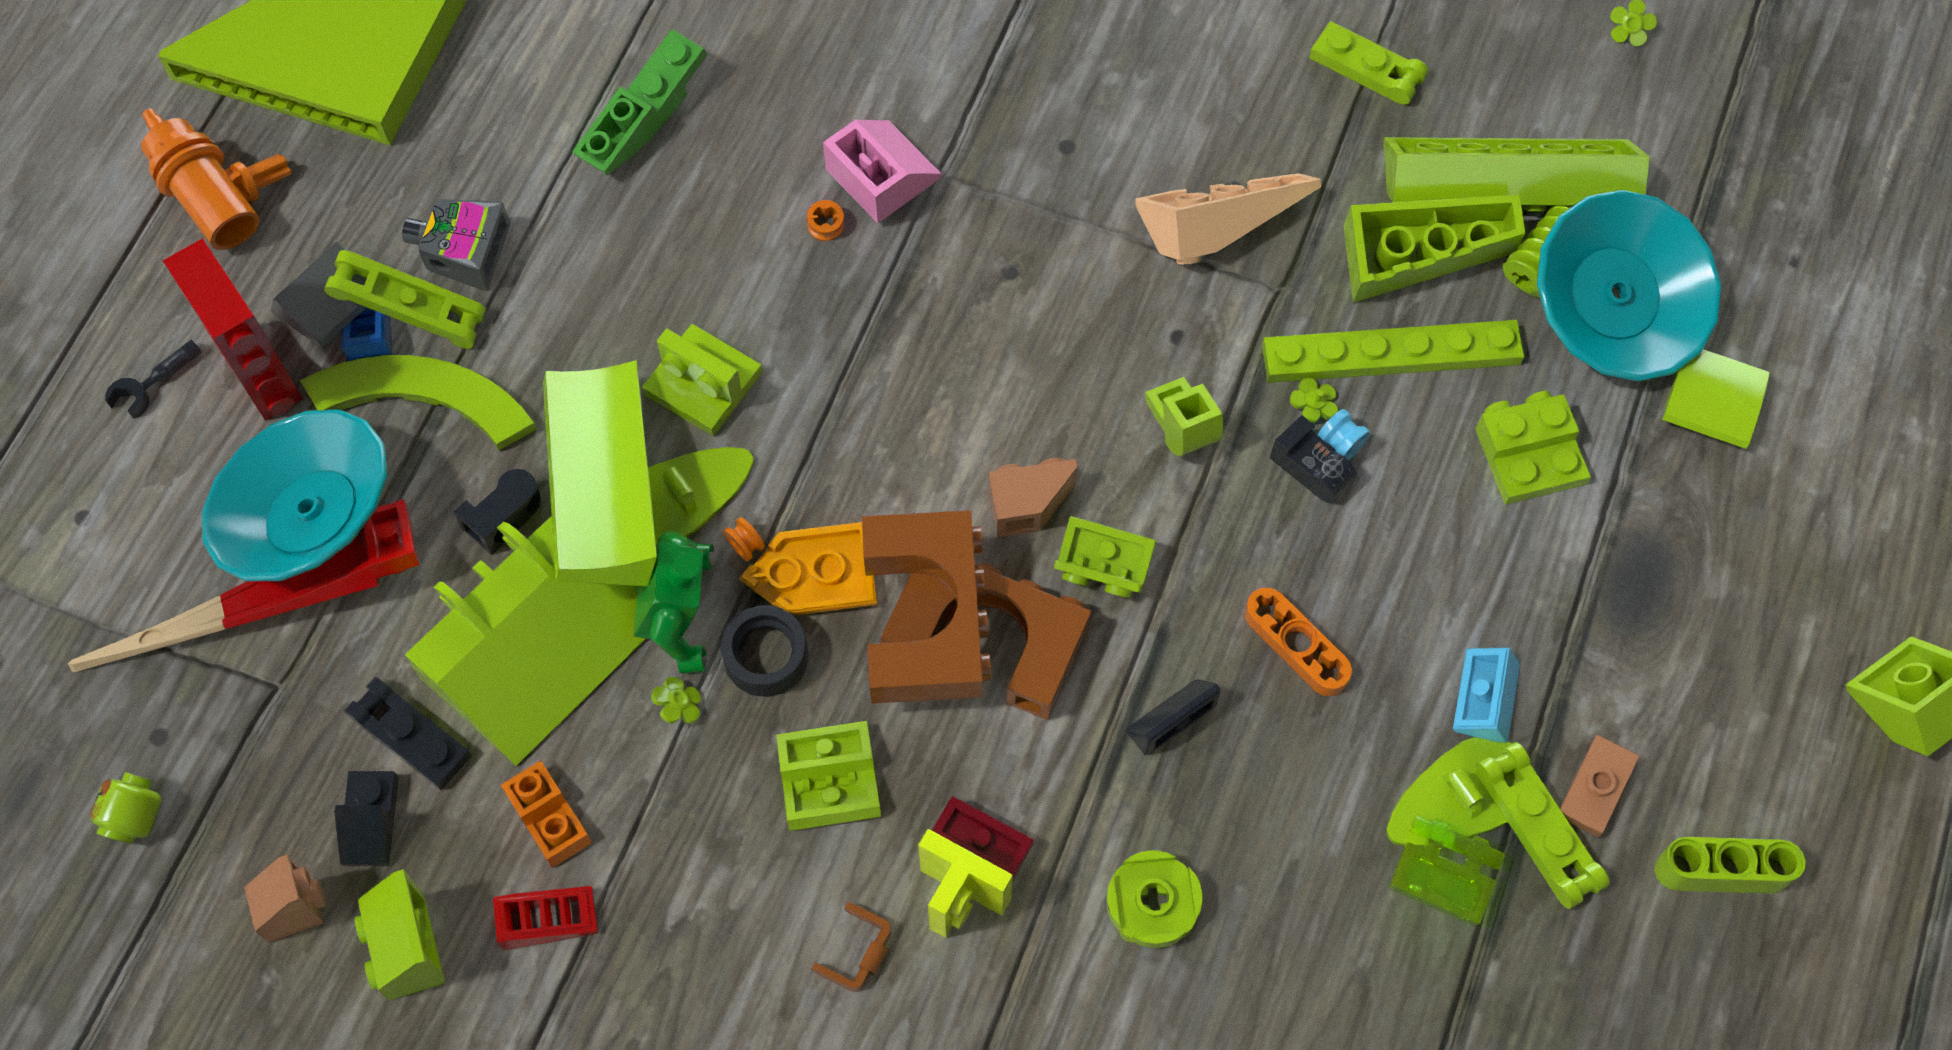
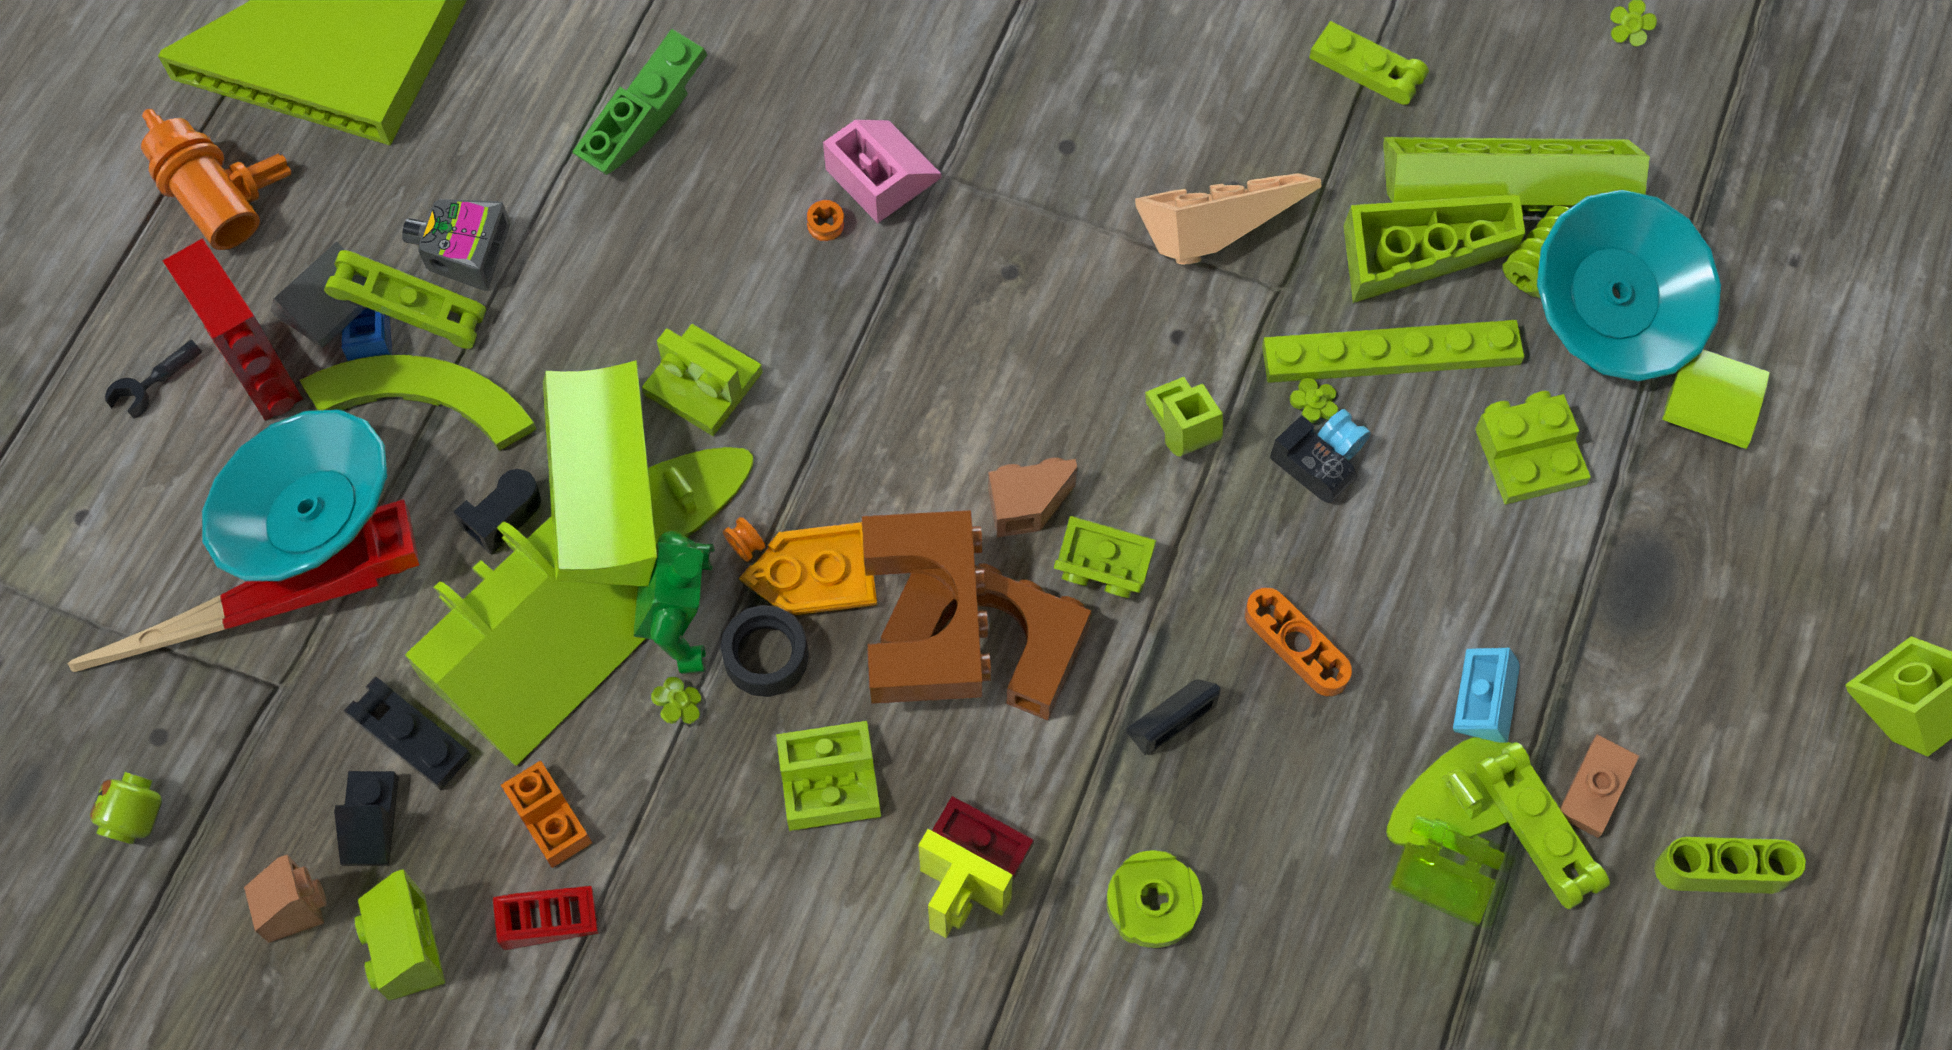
(872, 958): dark orange piece -> none

